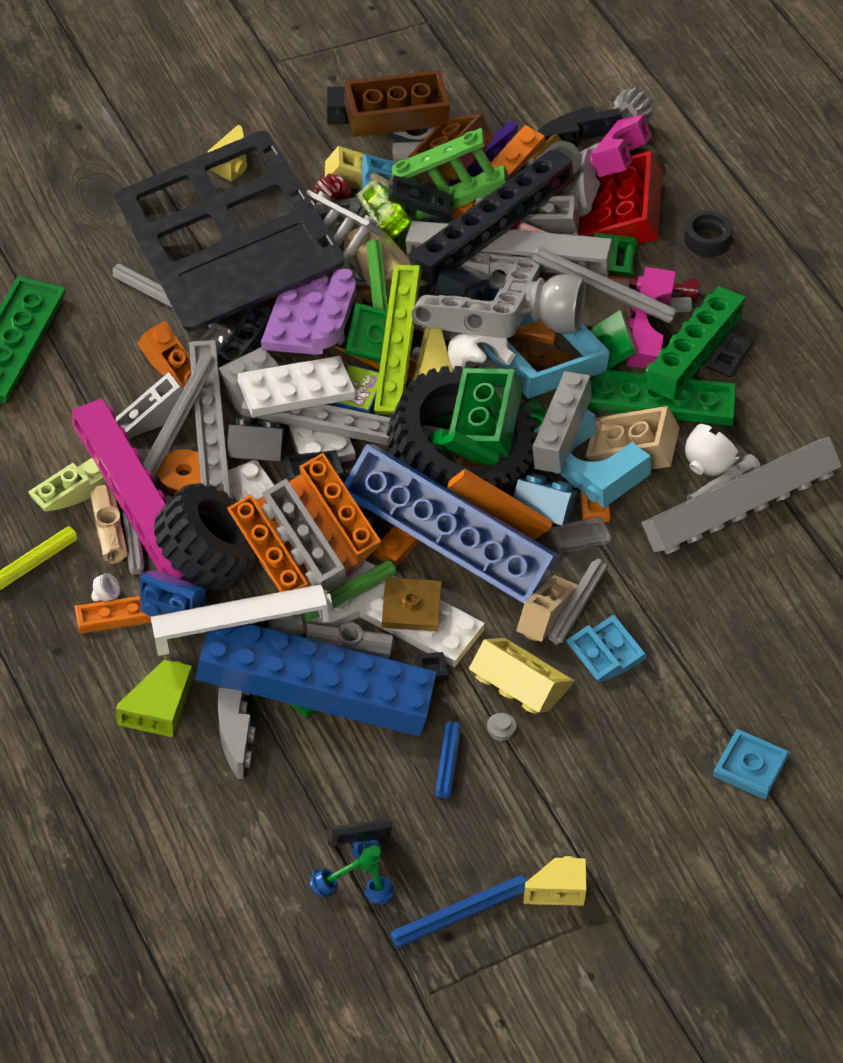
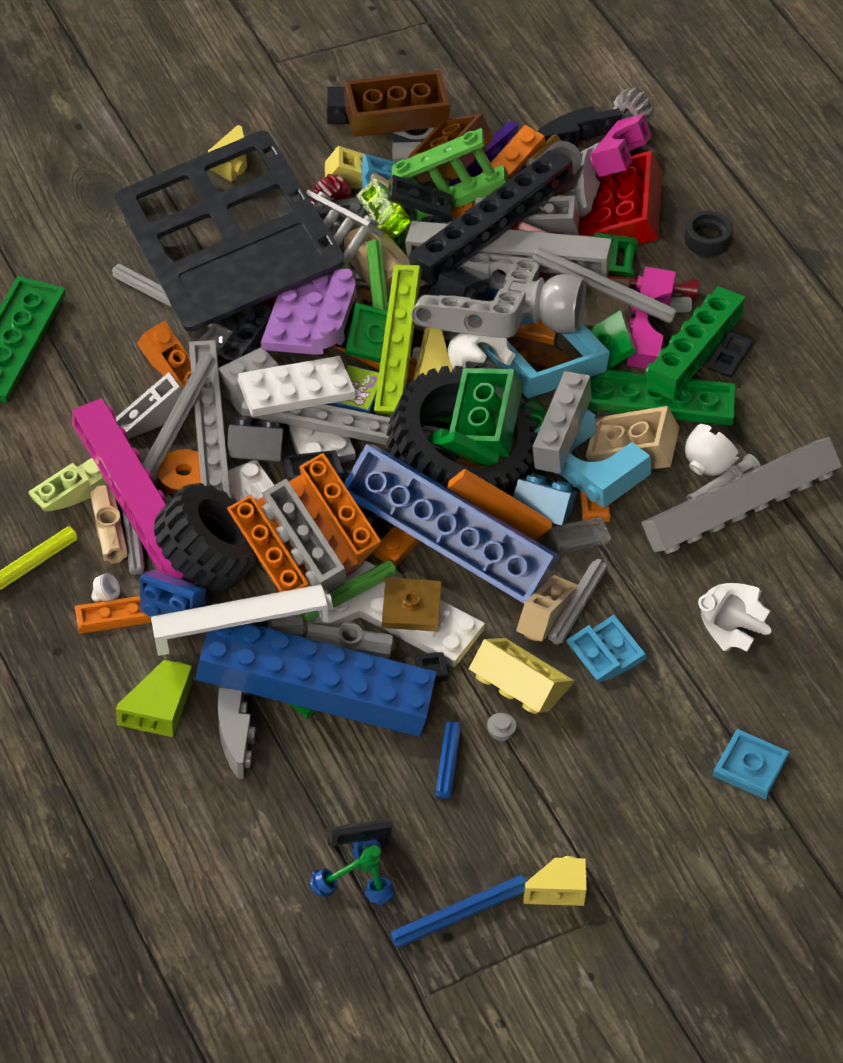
(732, 607): none -> white piece

